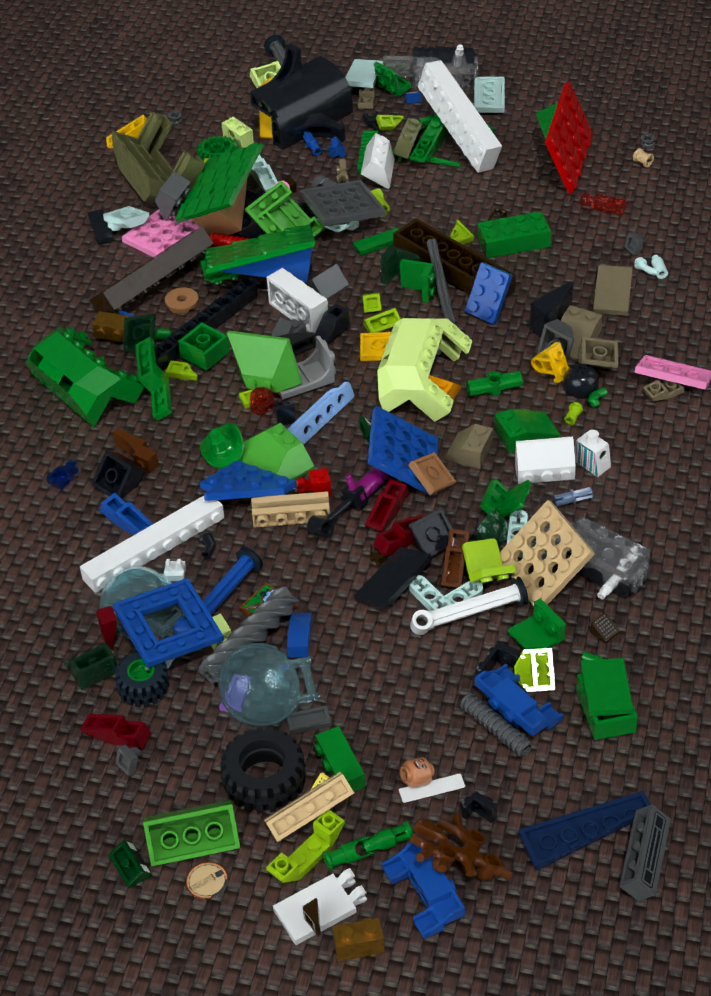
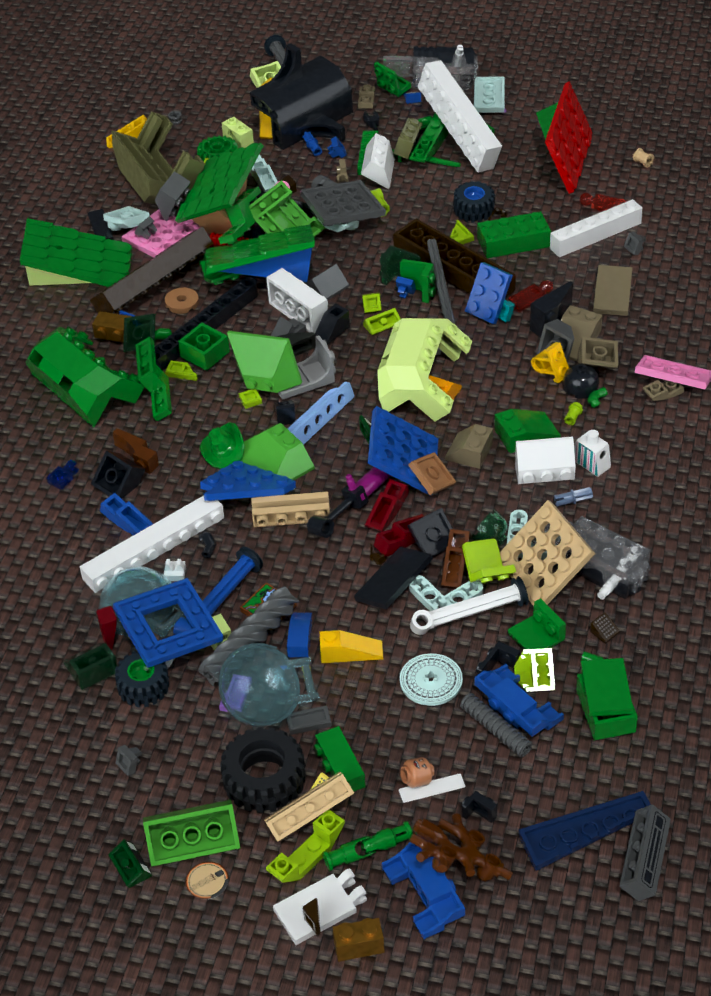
(72, 257): none -> green piece
(116, 730): dark red slope -> none
(144, 227): none -> dark grey tile
(240, 216): none -> green bracket
(261, 400): clear red piece -> none
(318, 482): red brick -> none
(347, 647): none -> yellow slope
(362, 73): light aqua tile -> none
(373, 345): yellow tile -> none
(374, 242): green tile -> none
(388, 122): lime tile -> none
(405, 286): none -> blue tile
(445, 684): none -> light aqua piece
(474, 201): none -> black wheel
(494, 383): green piece -> none
(504, 500): green bracket -> none
(506, 311): none -> teal tile
(526, 296): none -> clear red plate
(595, 228): none -> white brick
(647, 140): dark grey bush -> none
(659, 268): light aqua plant -> none

